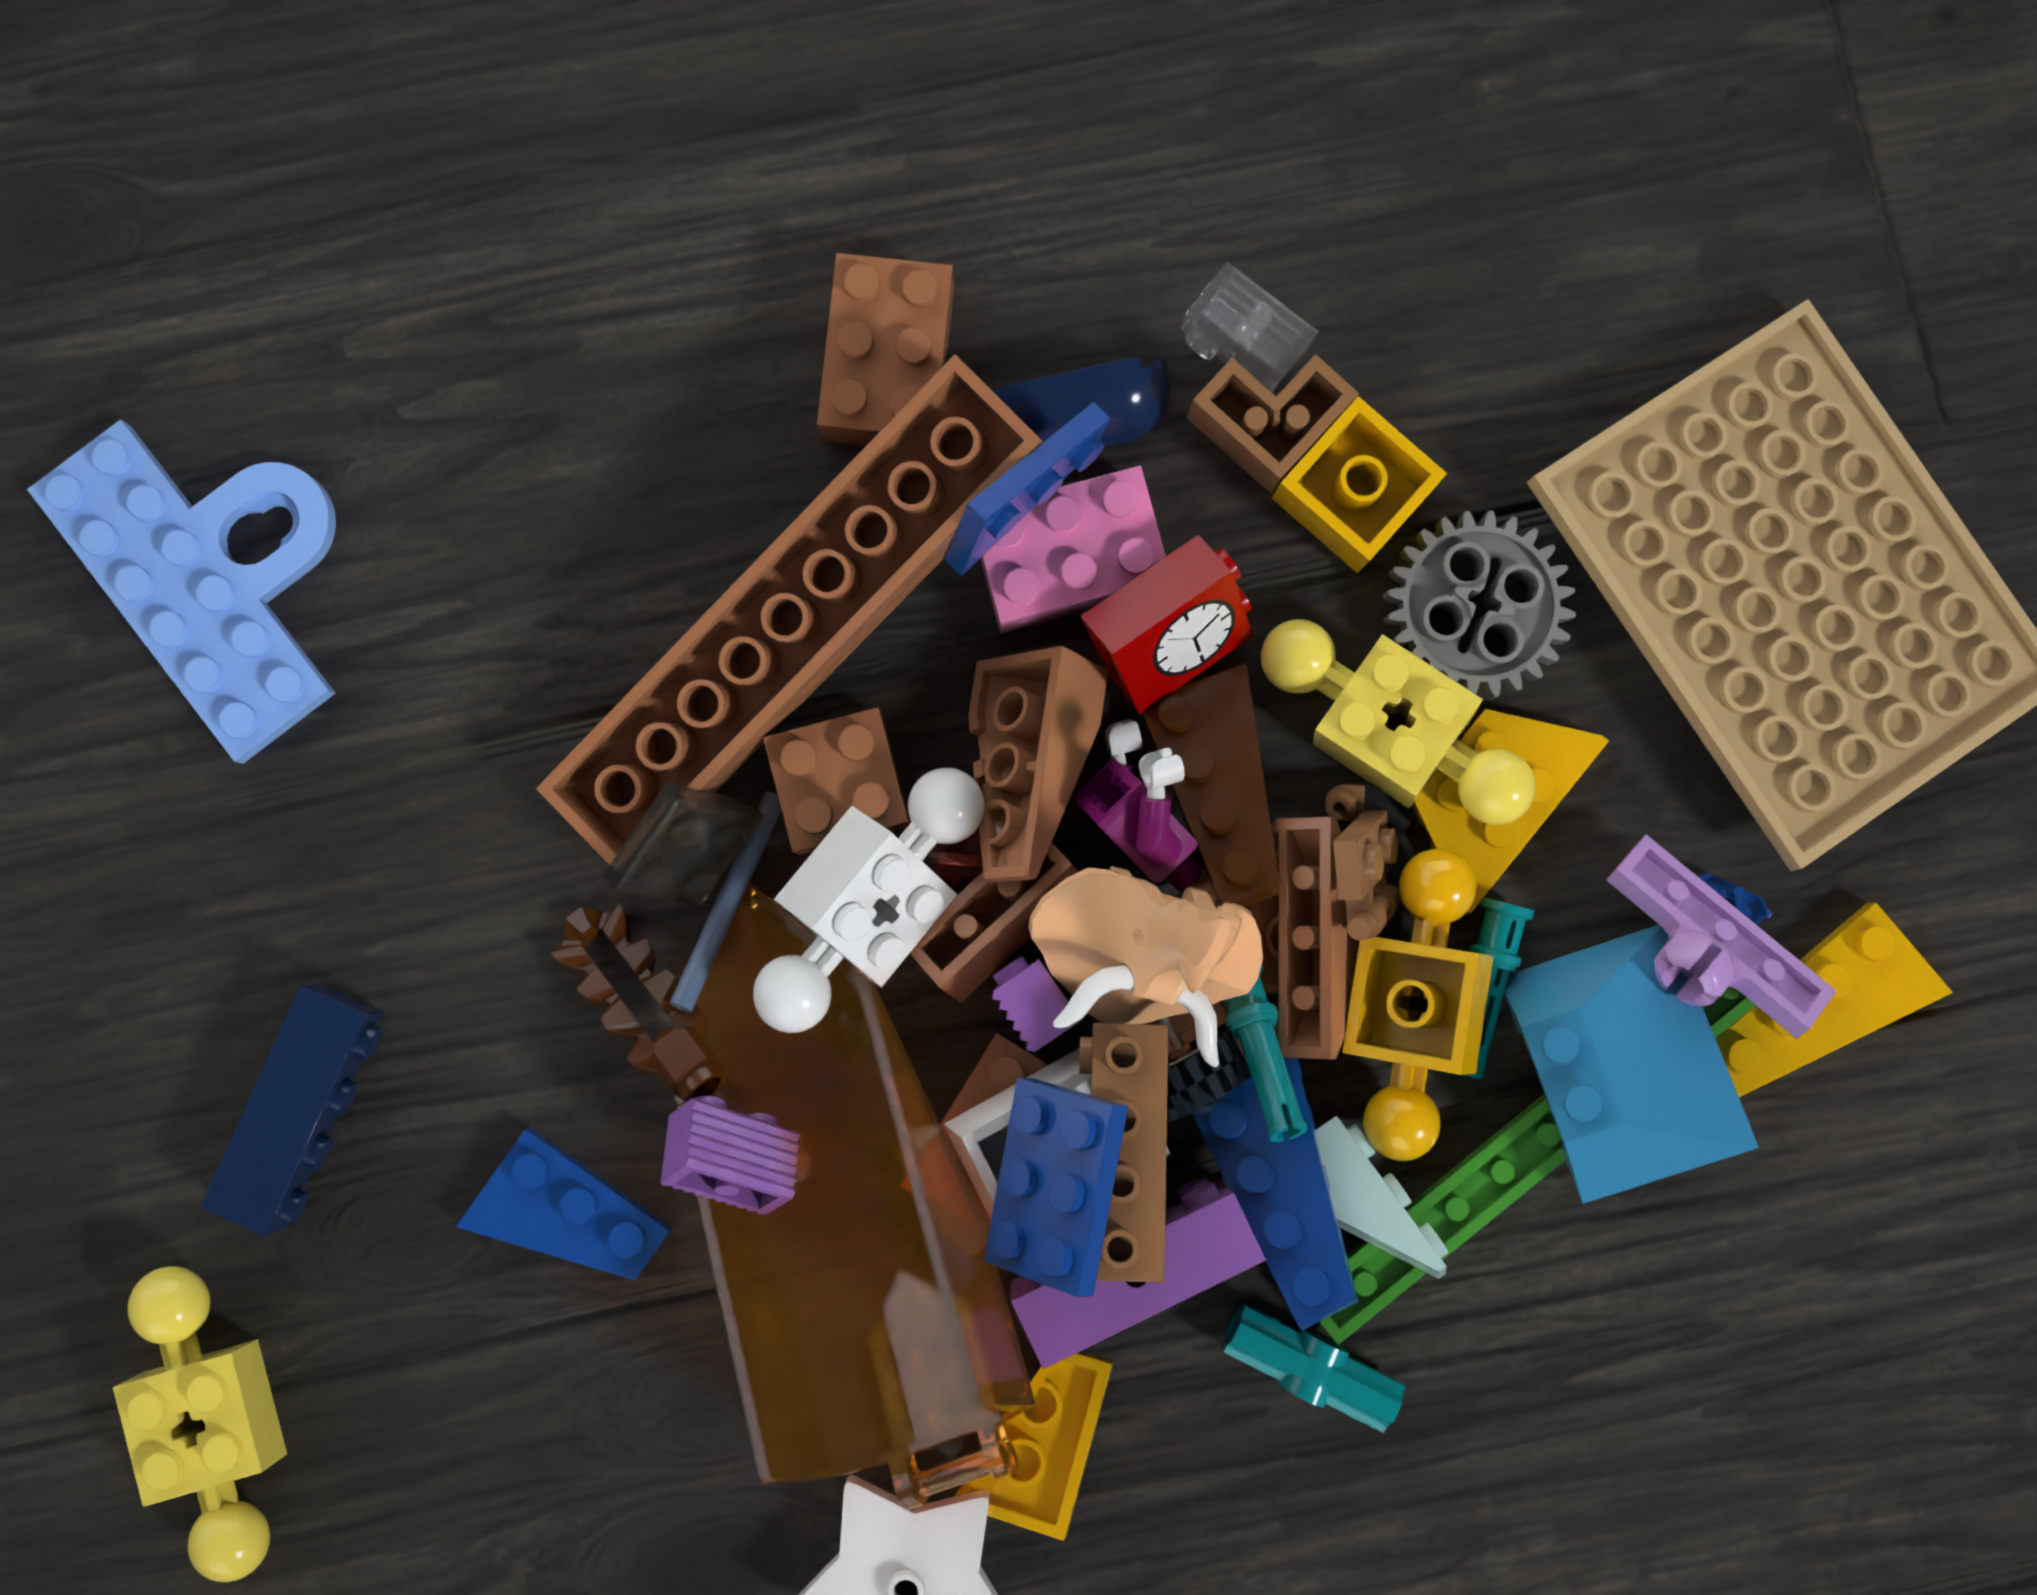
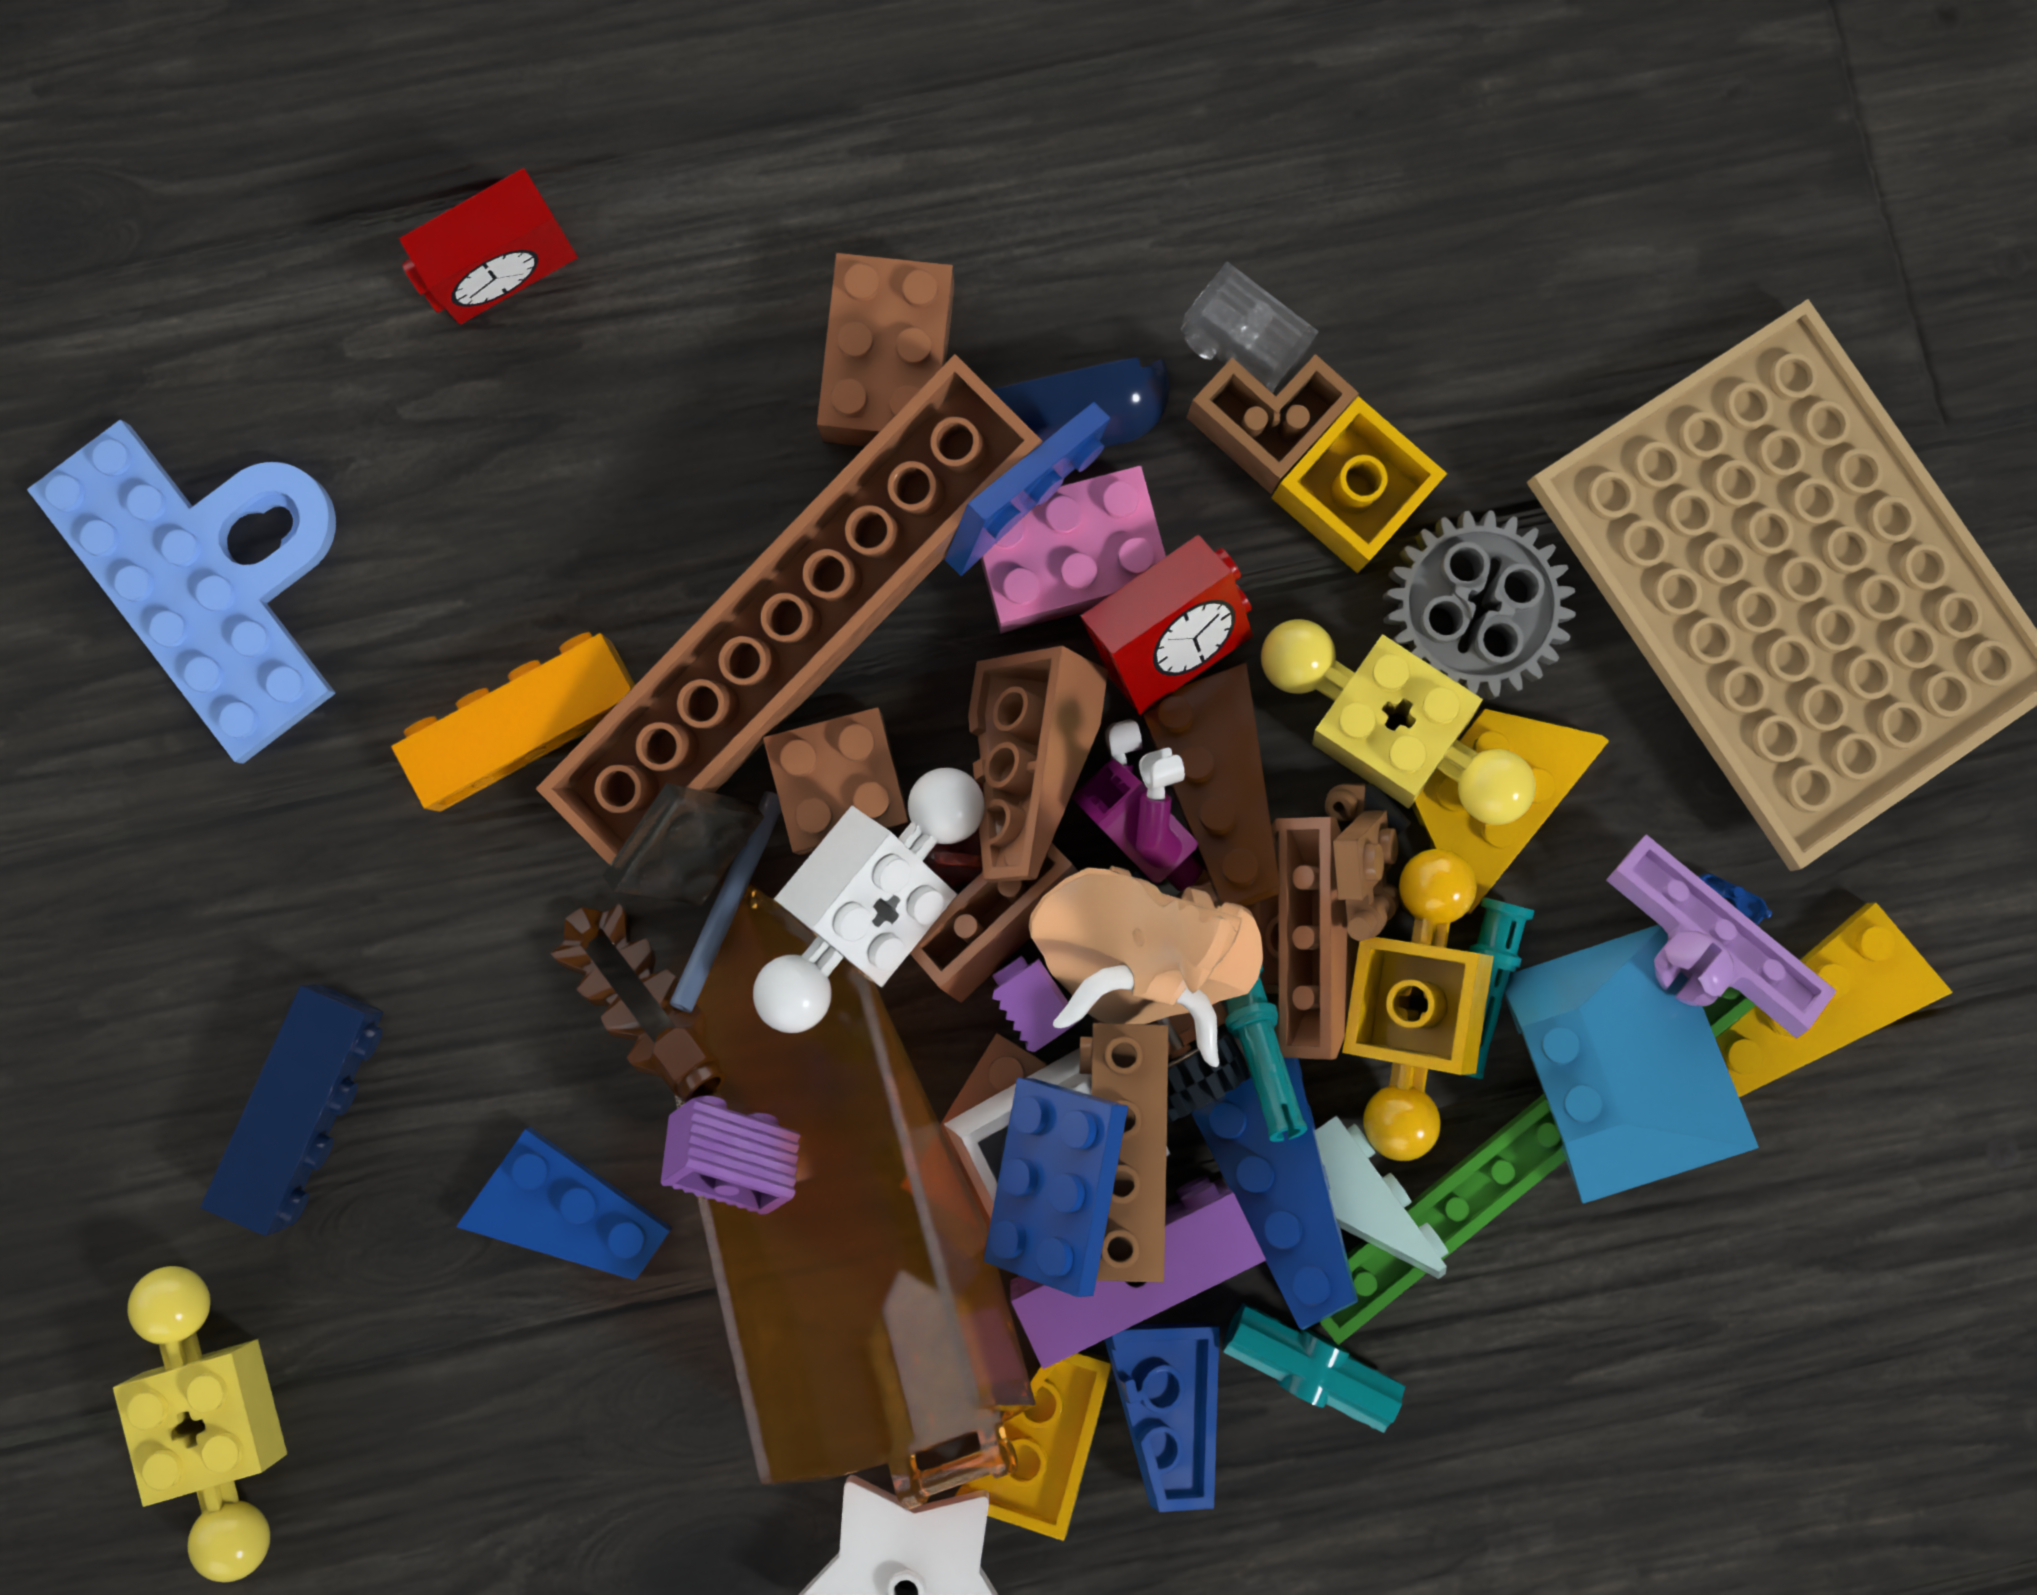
(486, 248): none -> red brick
(514, 723): none -> light orange brick
(1171, 1408): none -> blue wing

